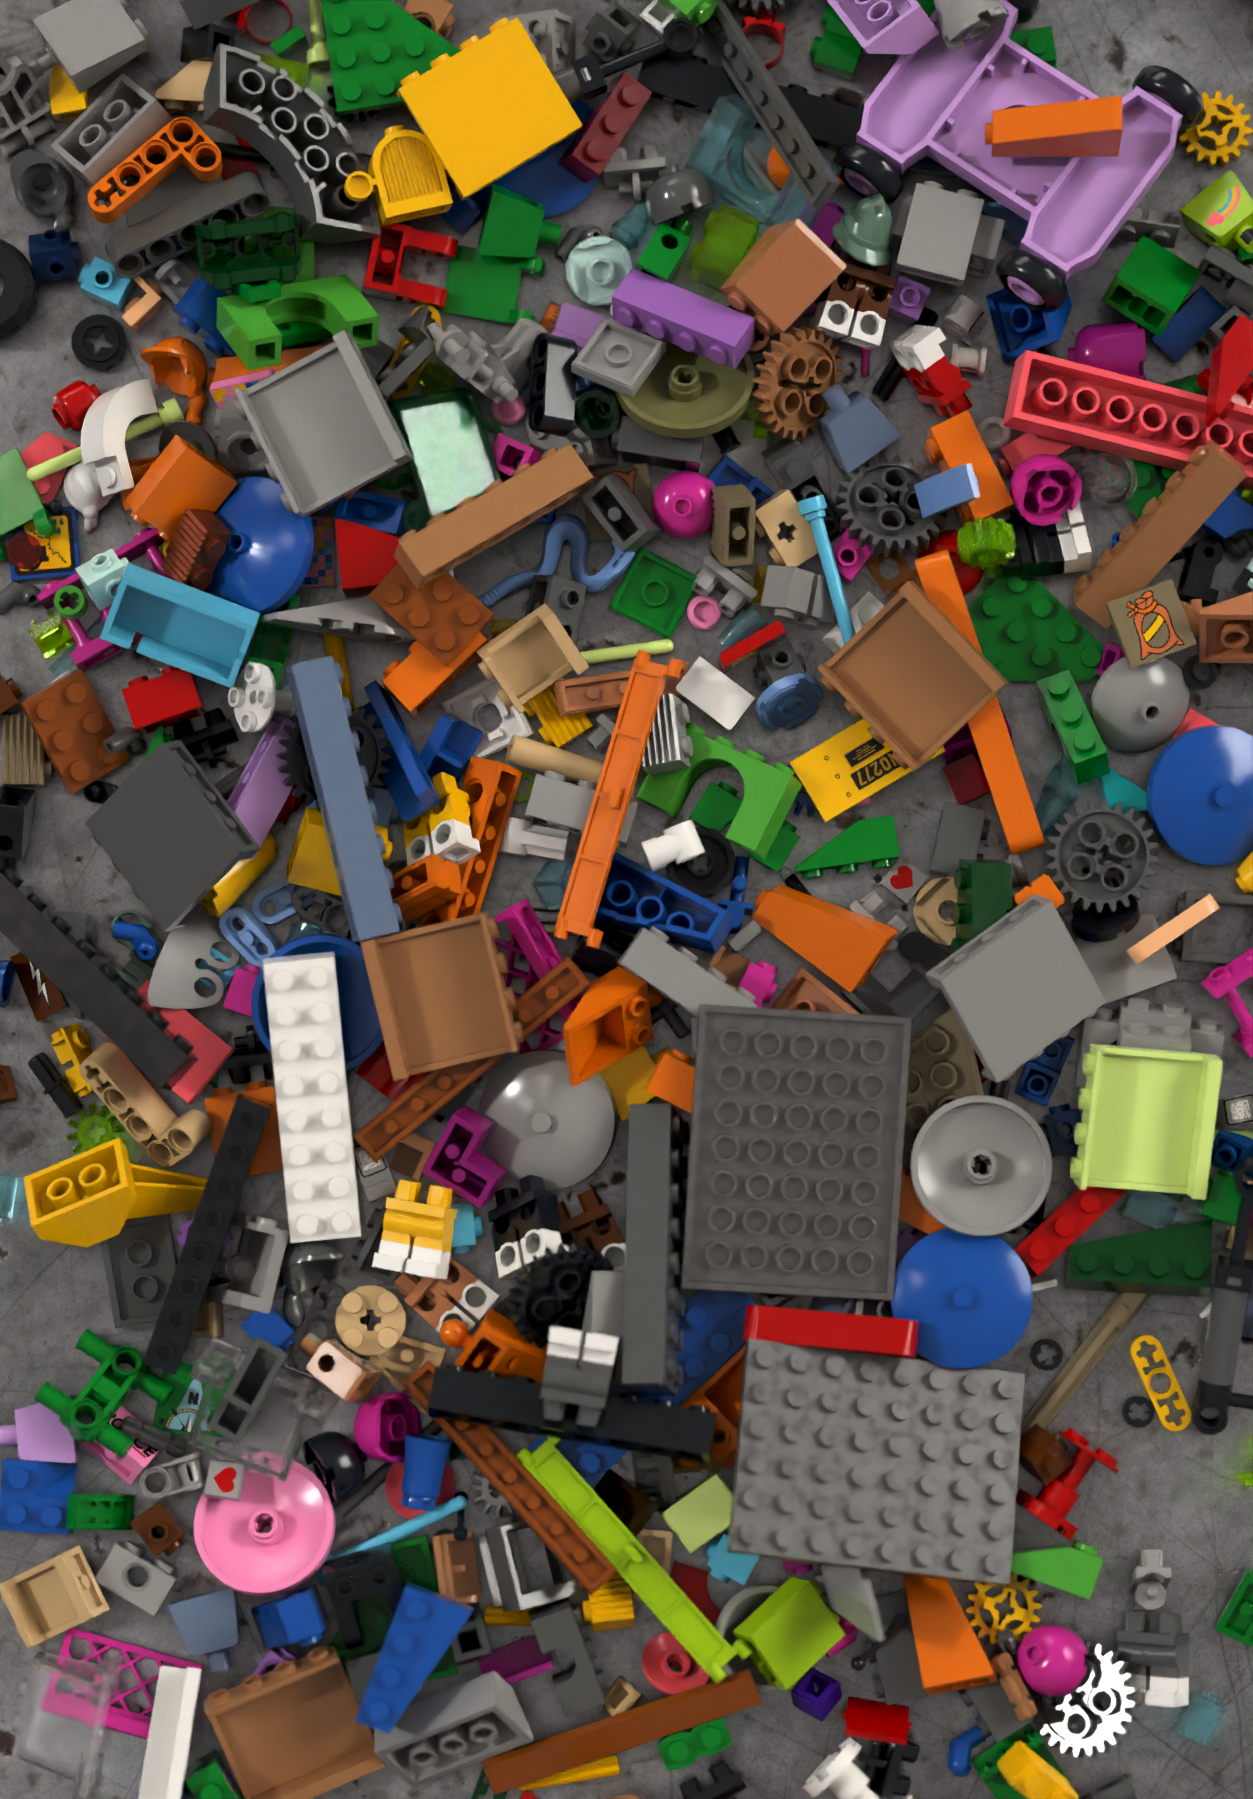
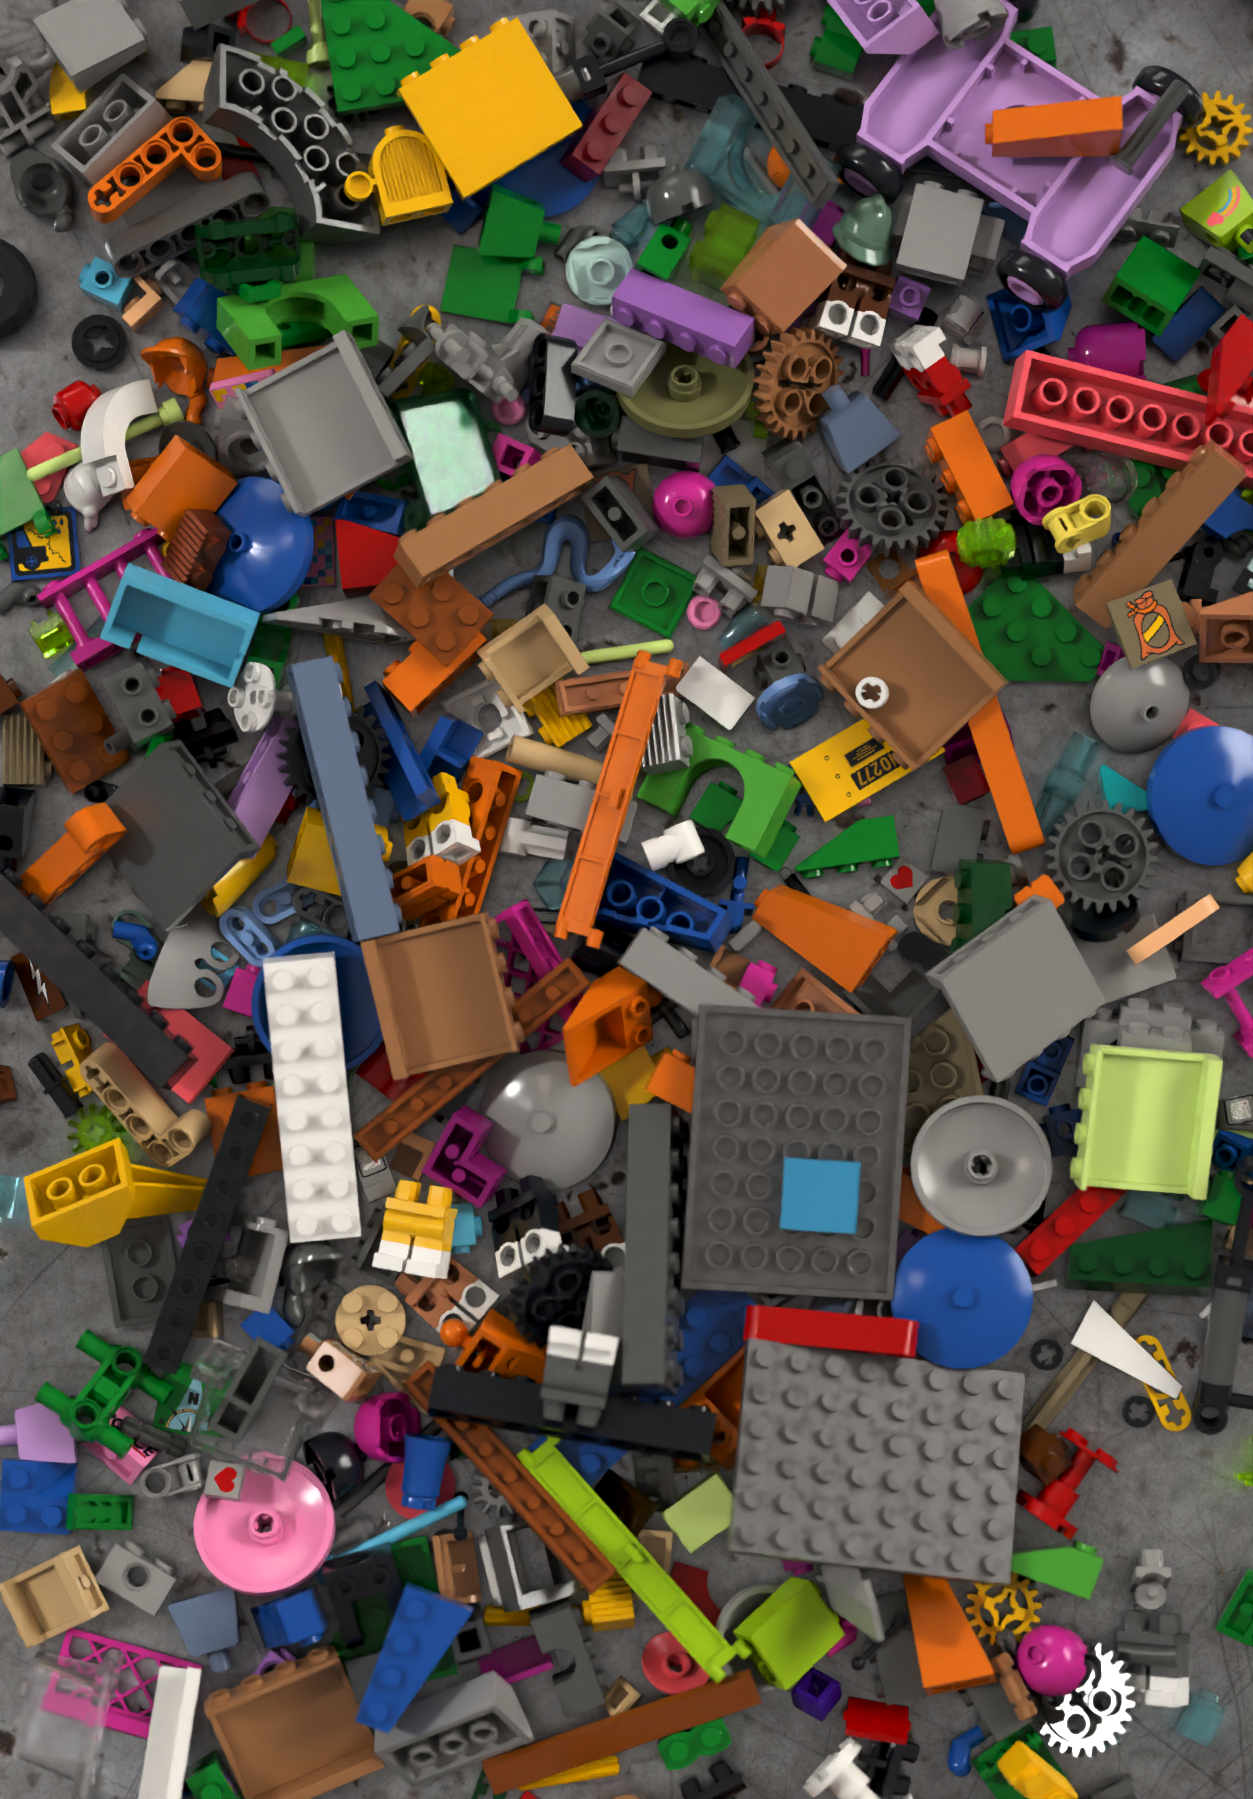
(24, 551): clear red tile -> none
(53, 256): dark blue brick -> none
(67, 612): bright green bush -> none
(87, 839): none -> orange beam
(102, 577): light aqua brick -> none
(140, 703): none -> dark grey brick
(159, 1529): reddish brown brick -> none
(385, 262): red brick -> none
(726, 1564): medium azure brick -> none
(814, 511): medium azure piece -> none
(820, 1195): none -> dark azure slope
(870, 703): none -> white bush
(947, 490): medium blue slope -> none
(1074, 527): none -> light yellow piece
(1078, 734): green arch -> none
(1111, 1343): none -> white sticker
(1150, 127): none -> dark grey axle

